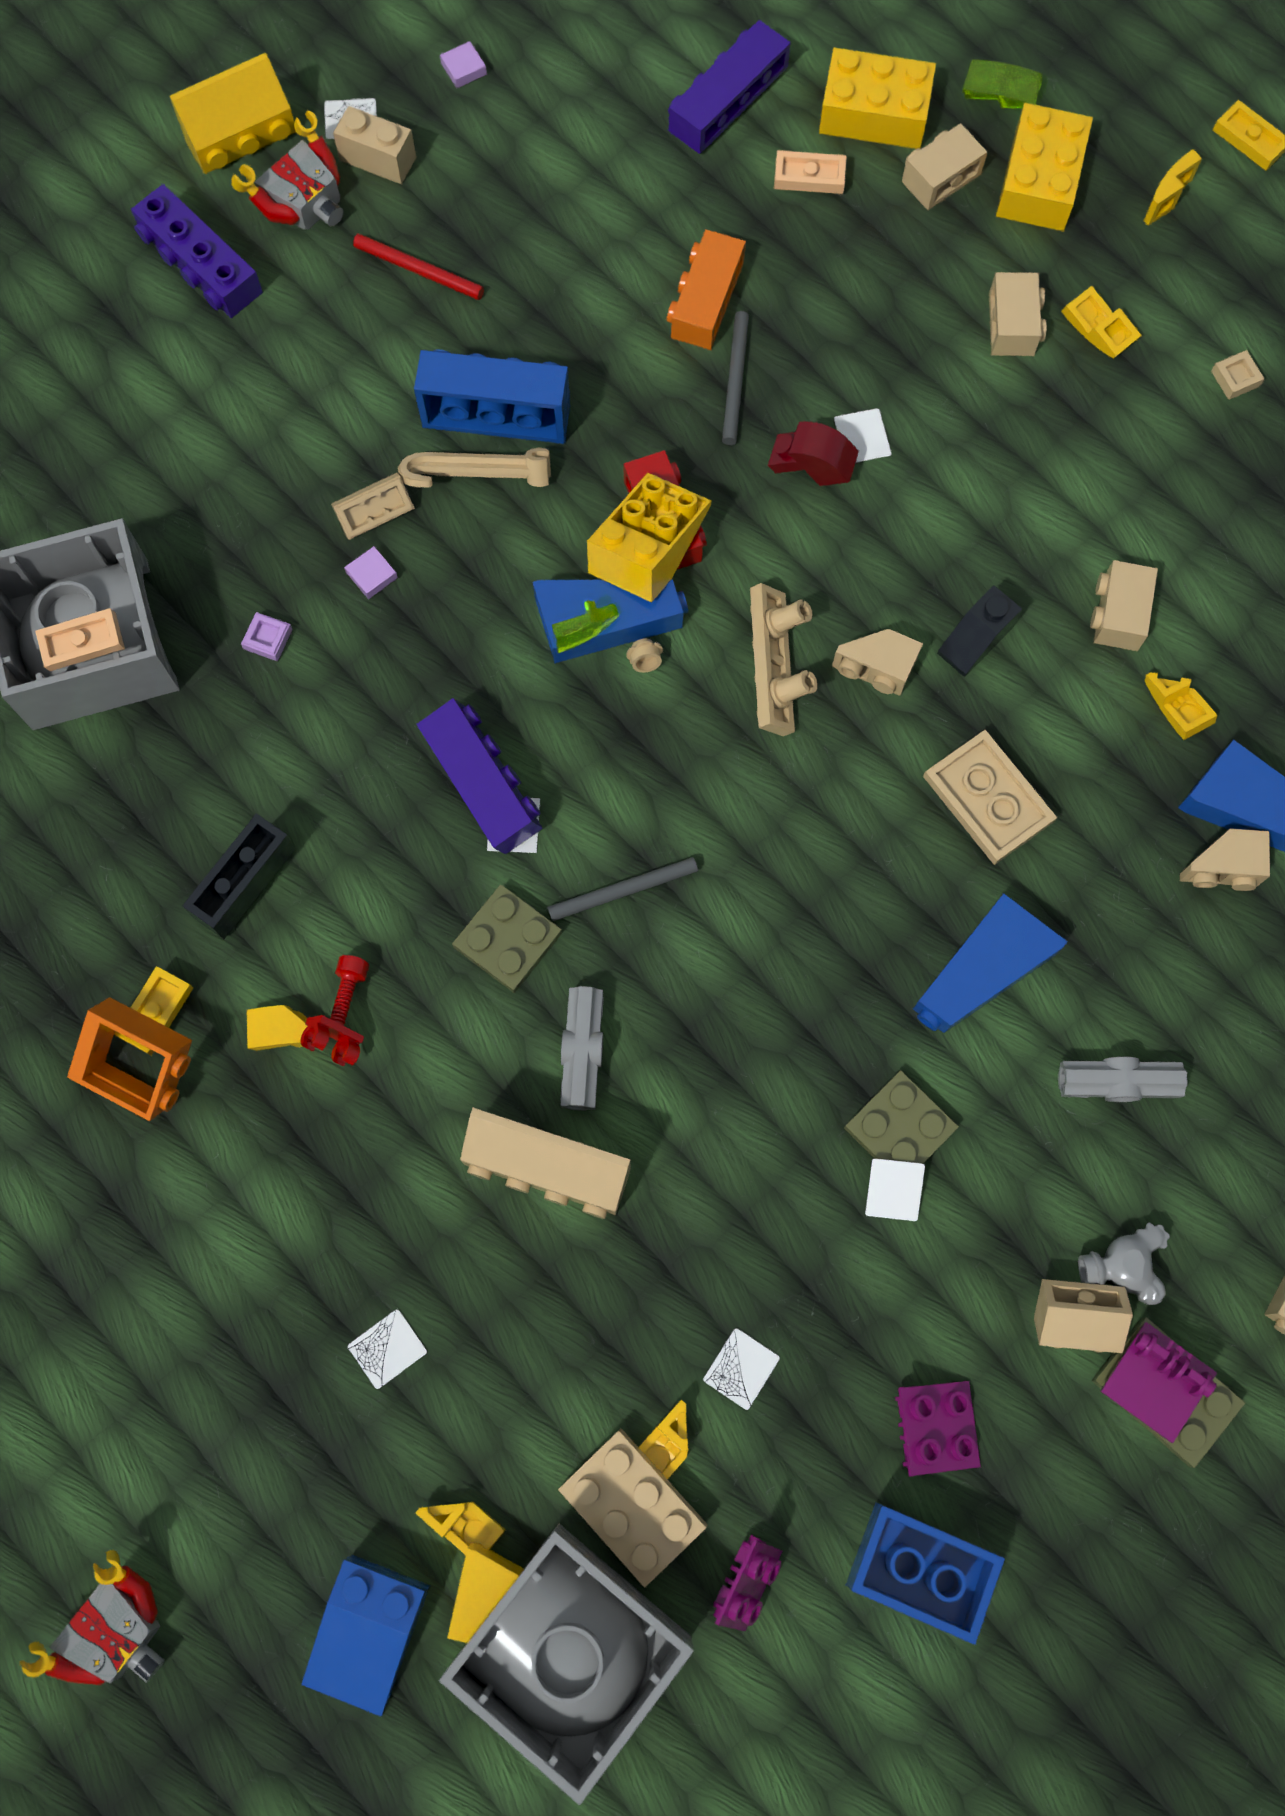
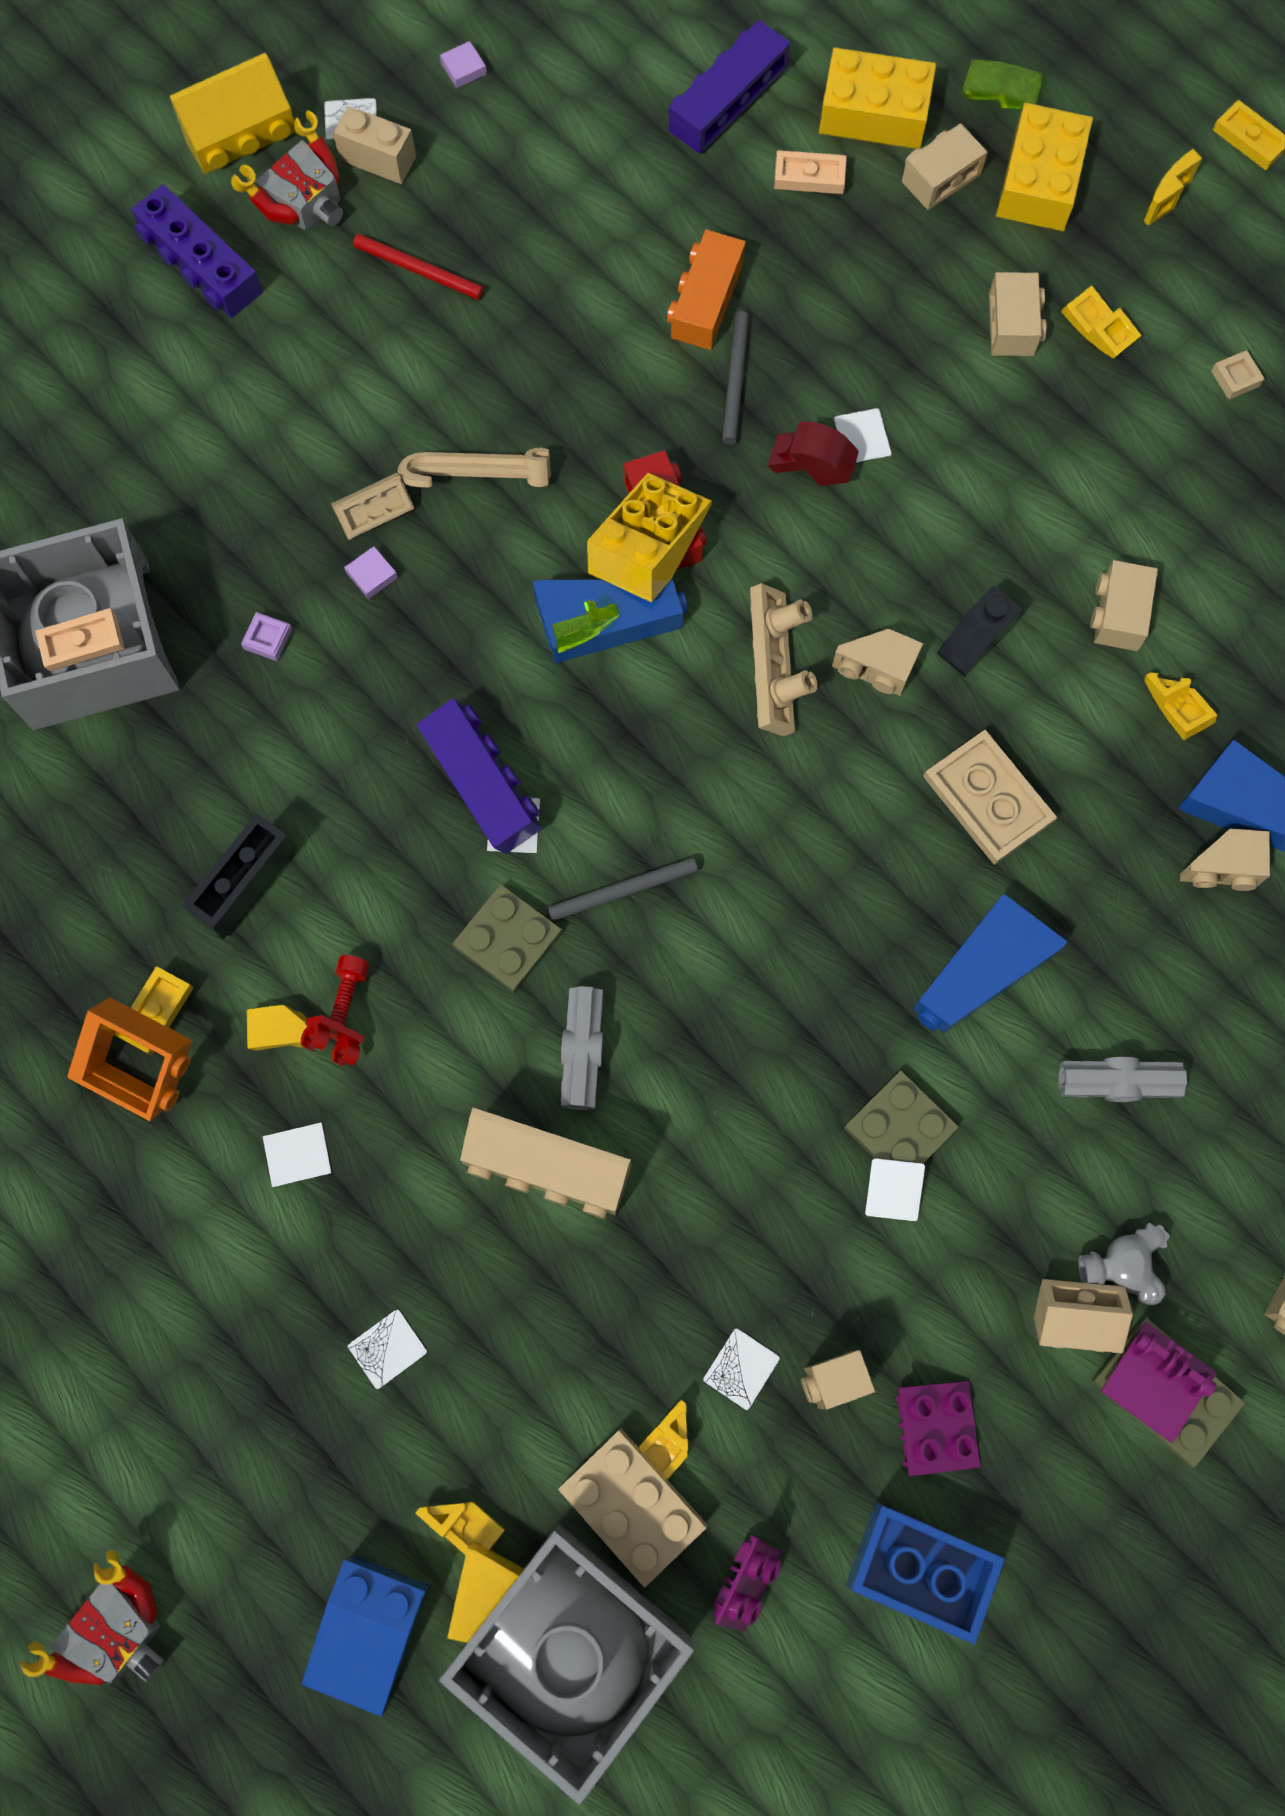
(296, 1154): none -> white sticker
(493, 396): blue brick -> none
(645, 655): tan plate -> none
(837, 1380): none -> tan brick

